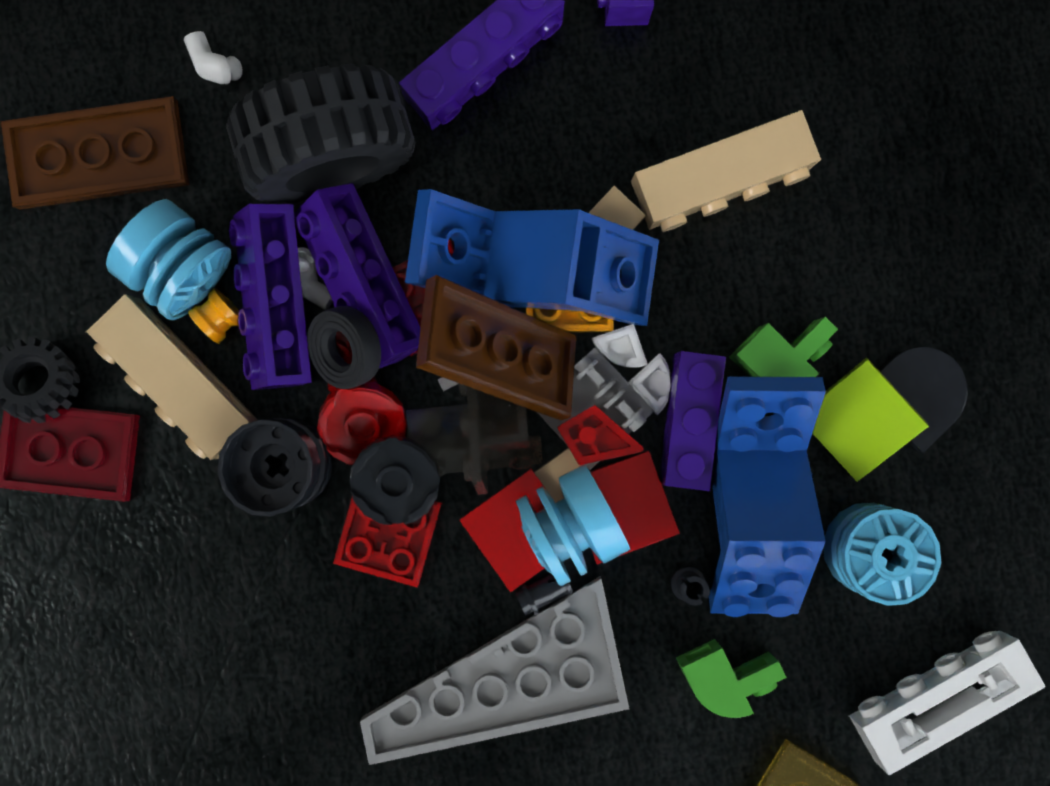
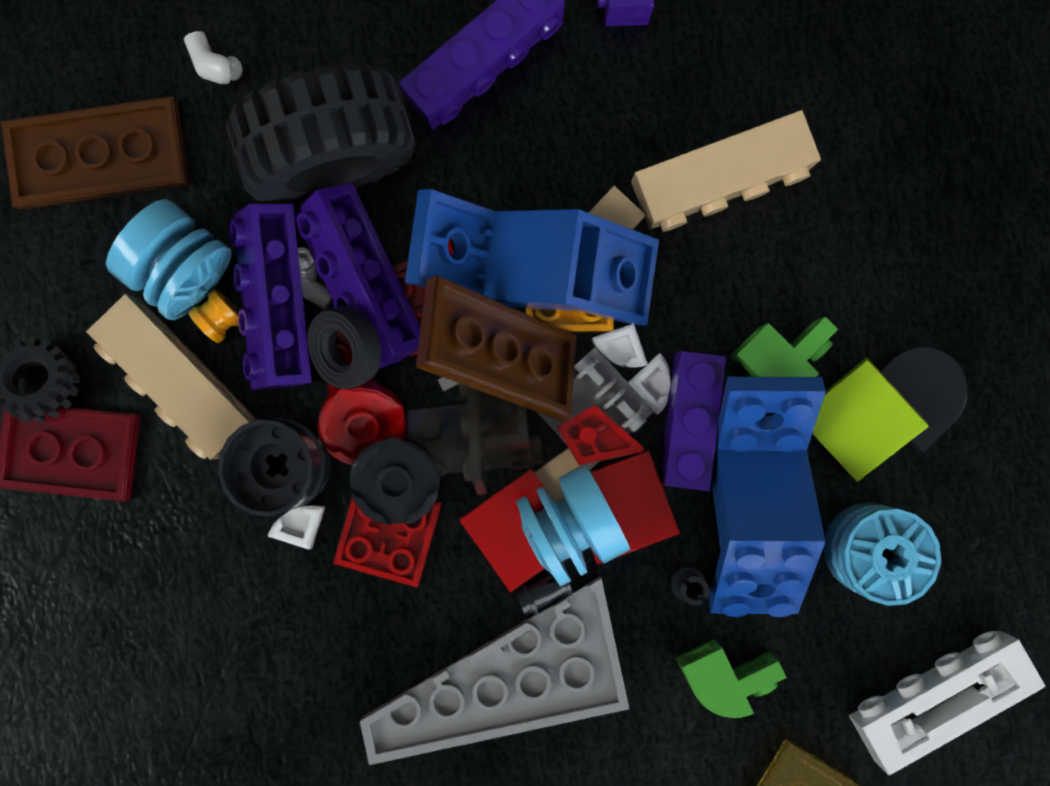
(298, 525): none -> white tile

